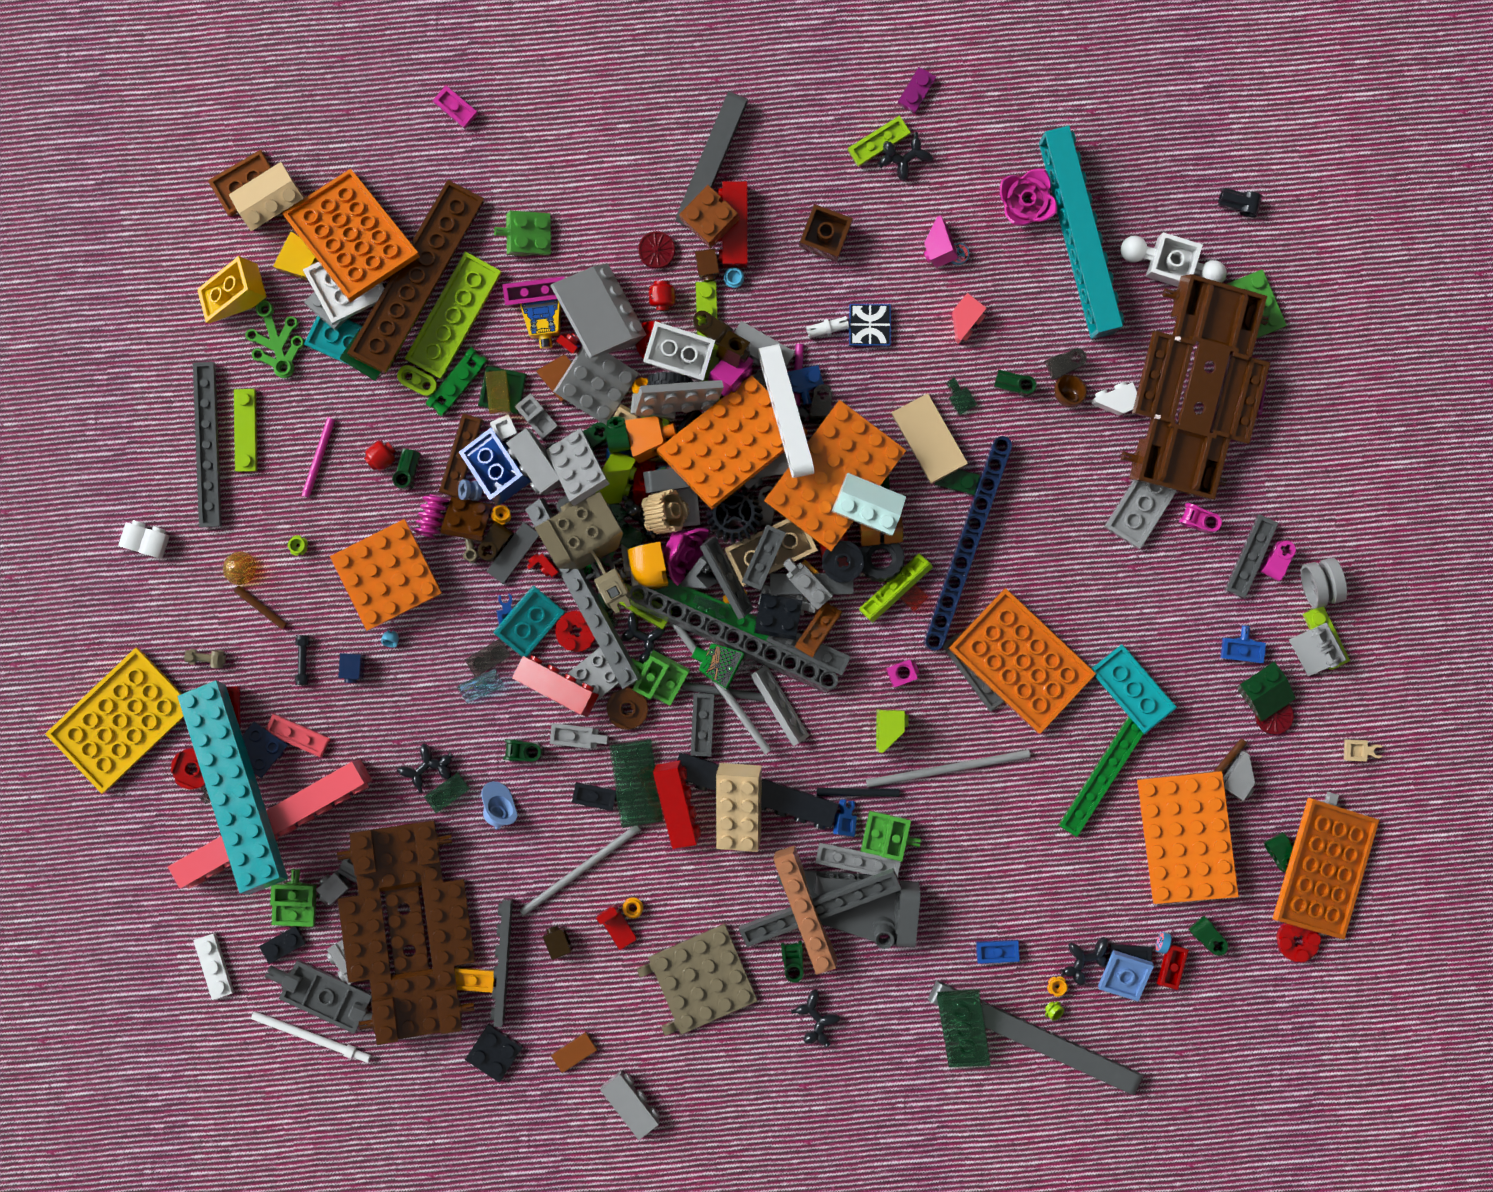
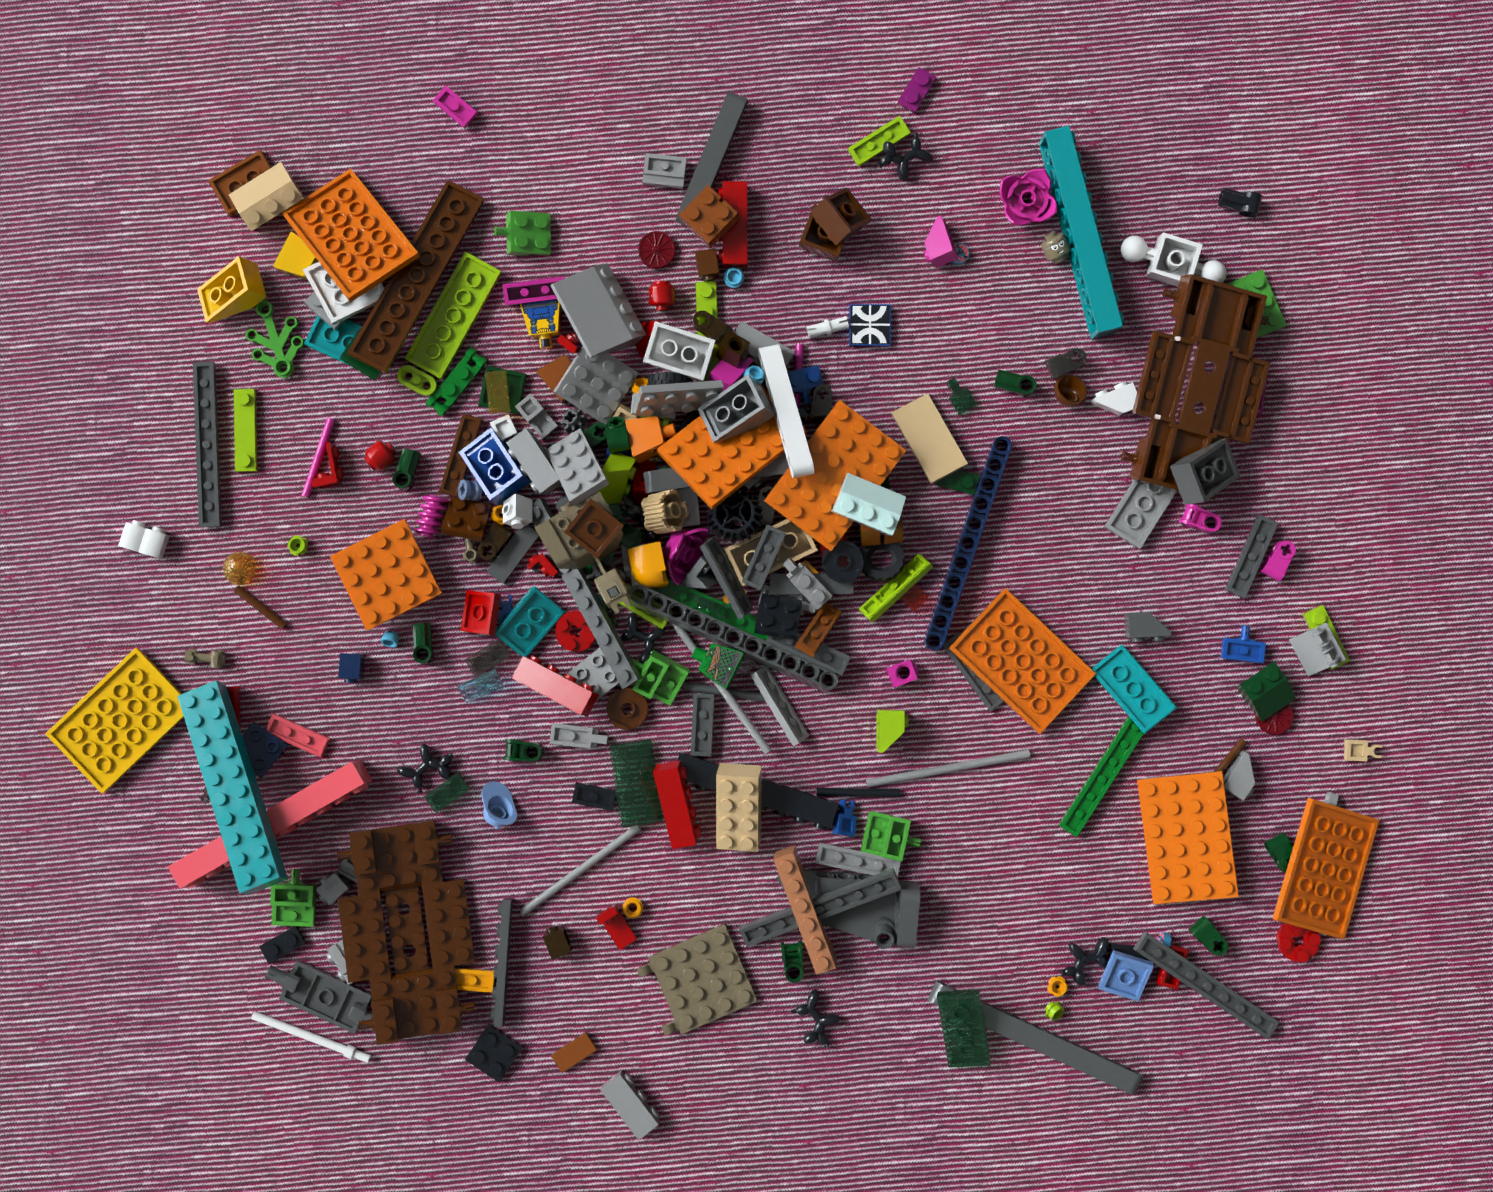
(182, 774): red plate -> none
(213, 966): white plate -> none
(302, 642): black bar -> none
(325, 479): none -> red bracket
(423, 640): none -> dark green piece
(480, 612): none -> red plate
(517, 511): none -> white brick
(573, 420): none -> dark grey gear
(594, 528): none -> reddish brown plate
(664, 170): none -> light grey plate
(736, 409): none -> dark grey slope
(756, 372): none -> medium azure plate
(840, 216): none -> reddish brown slope
(965, 316): coral slope -> none
(997, 951): blue plate -> none
(1056, 247): none -> dark tan head
(1144, 625): none -> dark grey slope
(1205, 472): none -> dark grey slope
(1206, 985): none -> dark grey plate
(1323, 582): light grey wheel -> none

